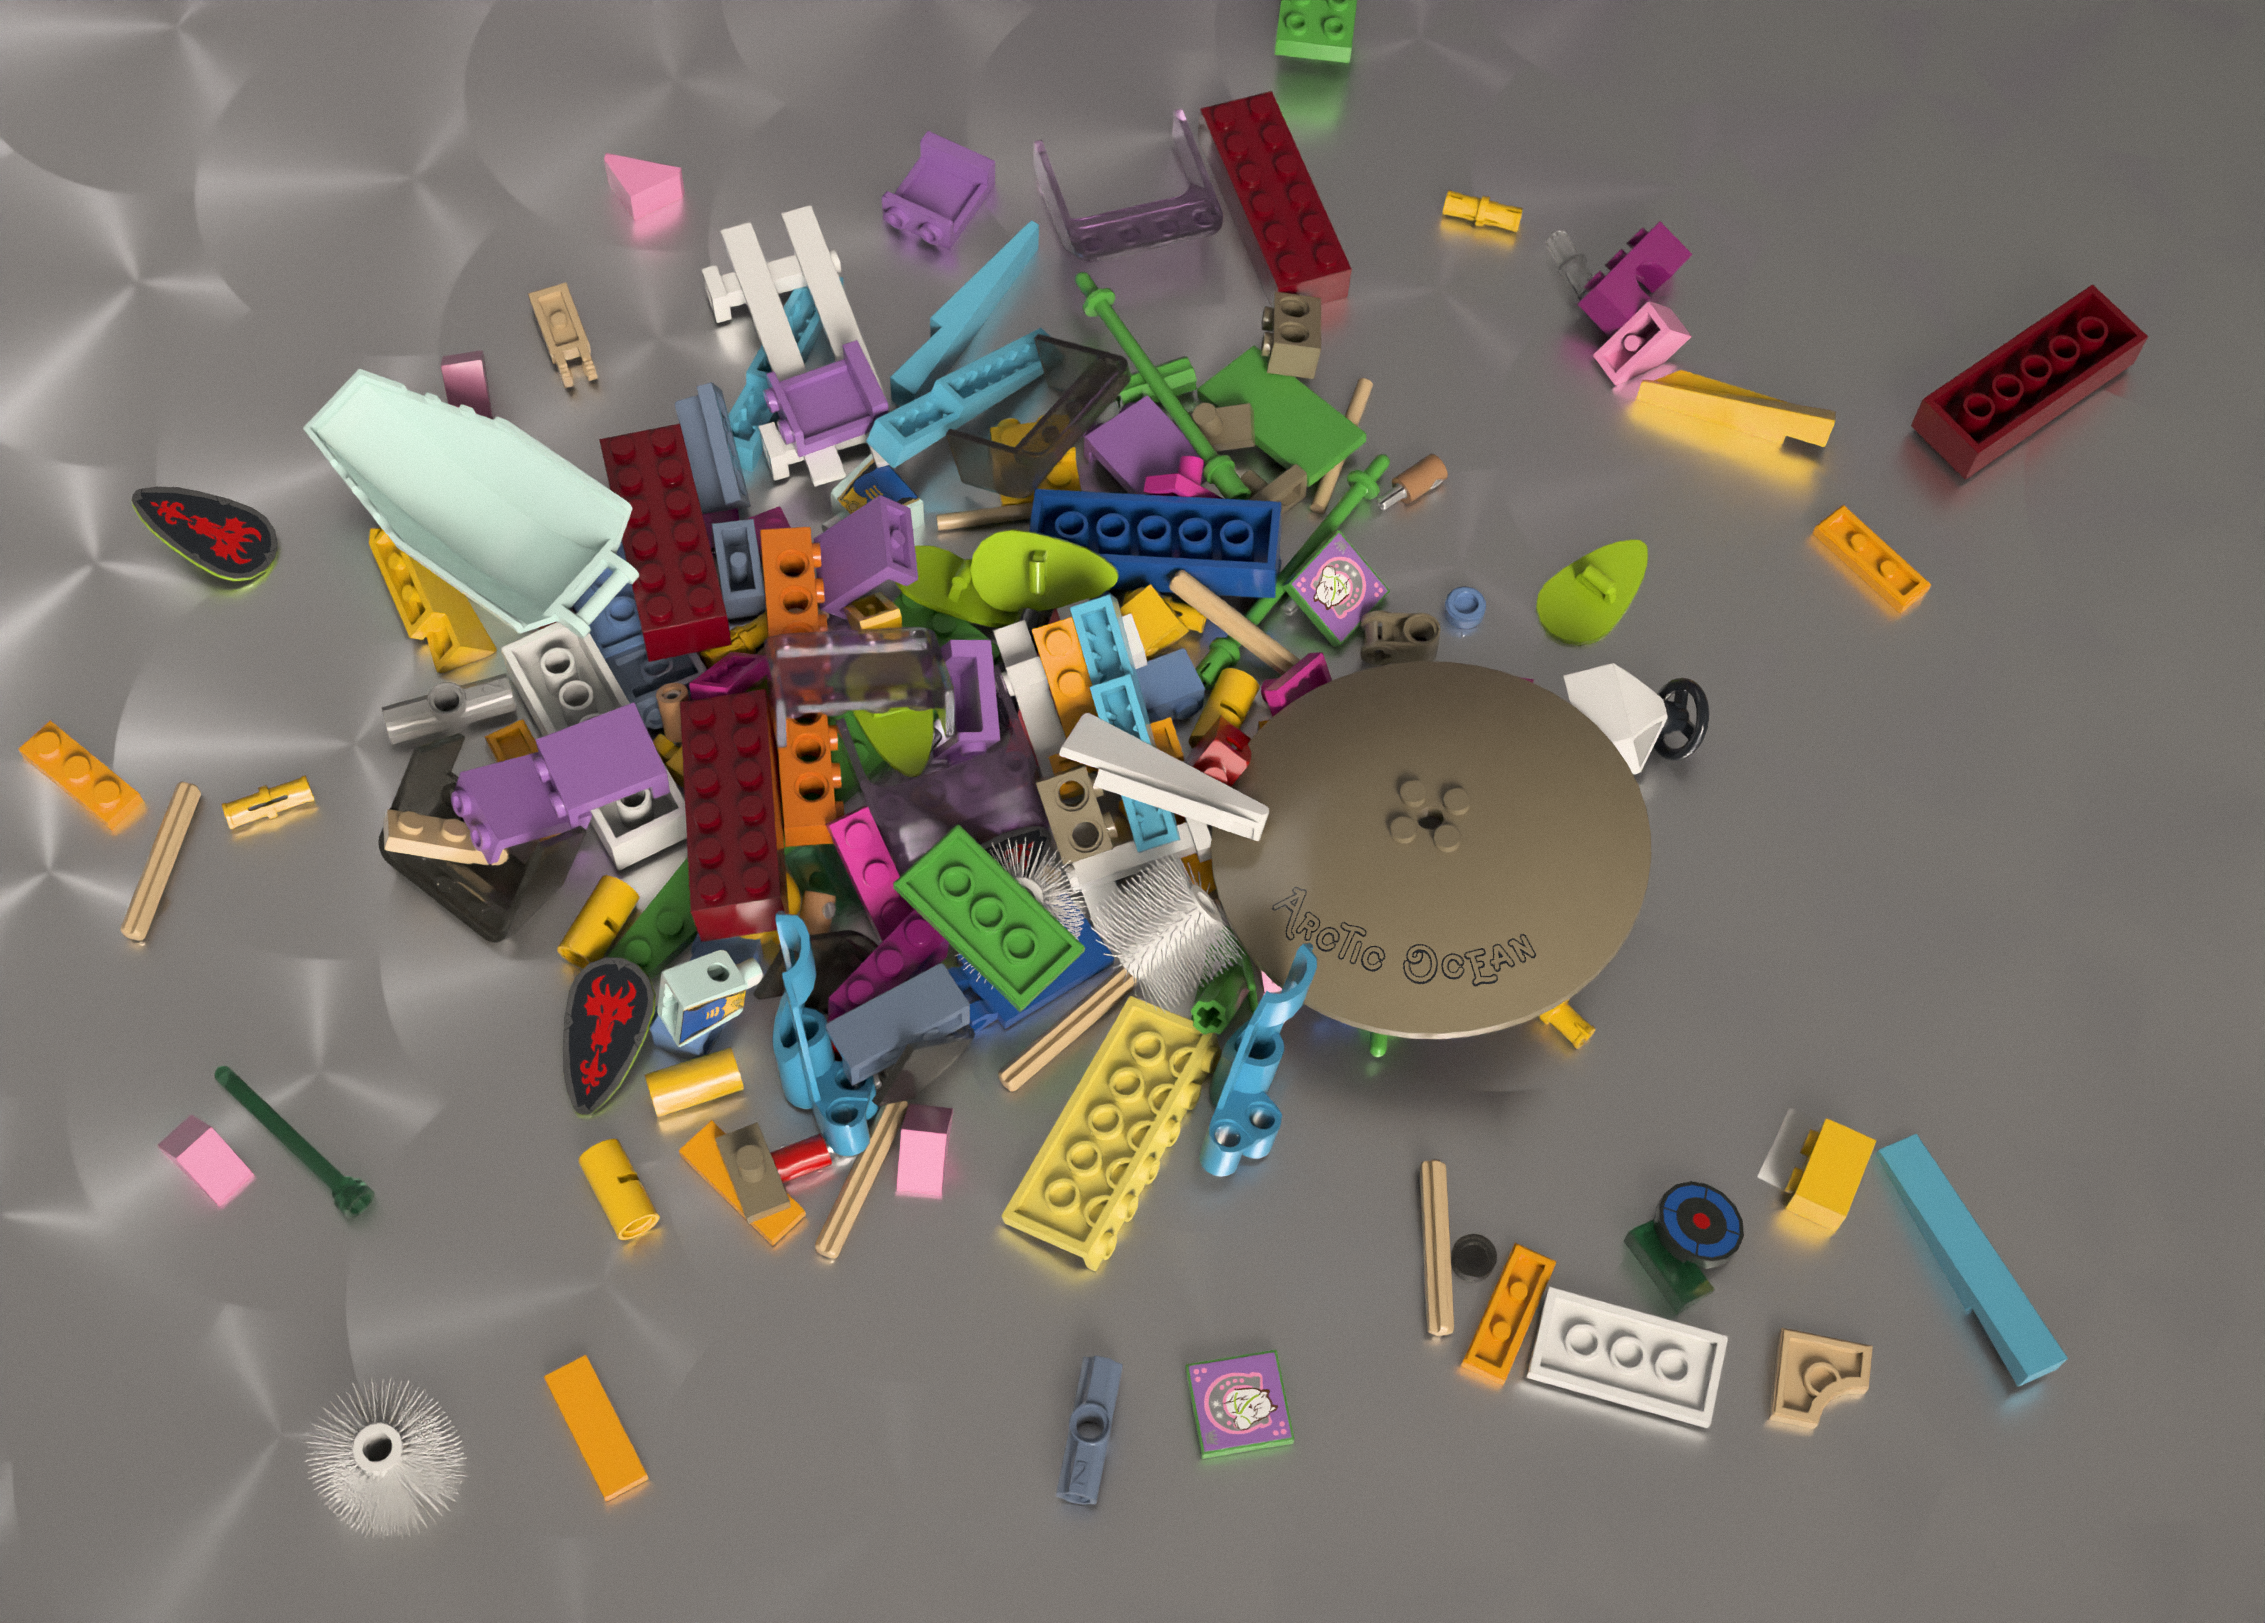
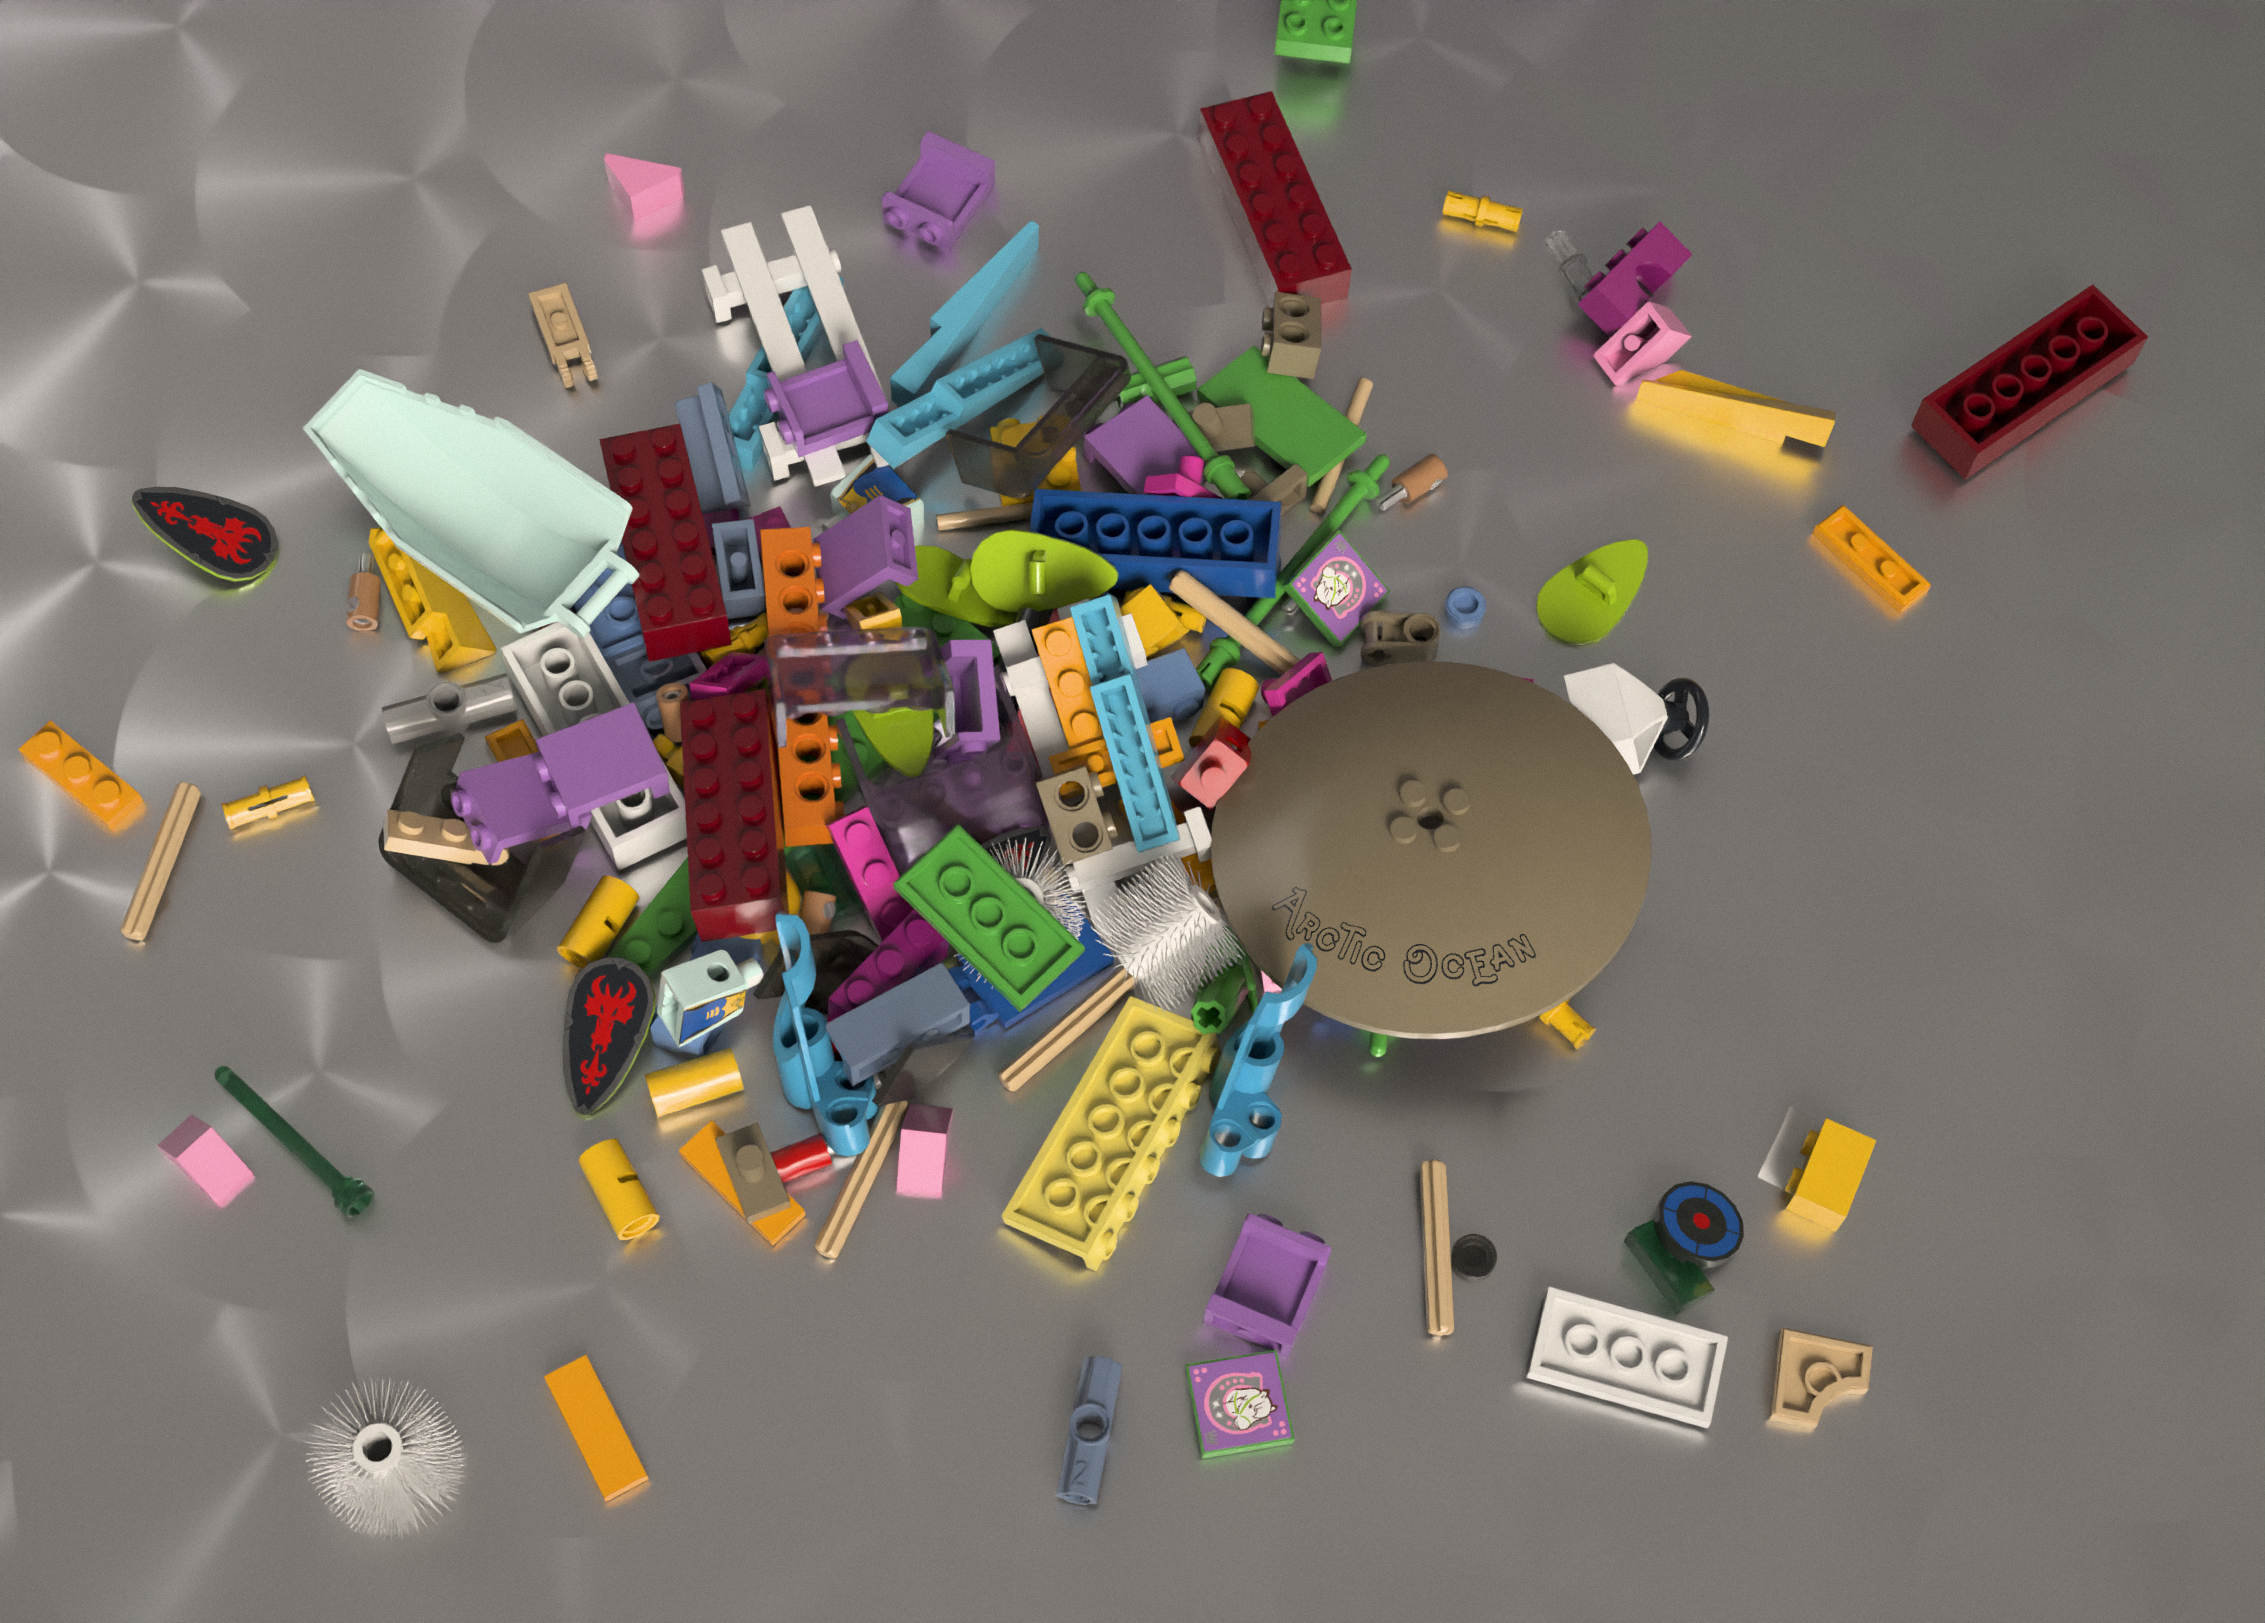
(363, 596): none -> medium nougat piece
(467, 381): bright pink slope -> none
(1142, 226): clear purple windscreen -> none
(1160, 780): white wedge -> none
(1268, 1284): none -> medium lavender panel
(1508, 1314): light orange tile -> none
(1971, 1262): medium azure slope -> none

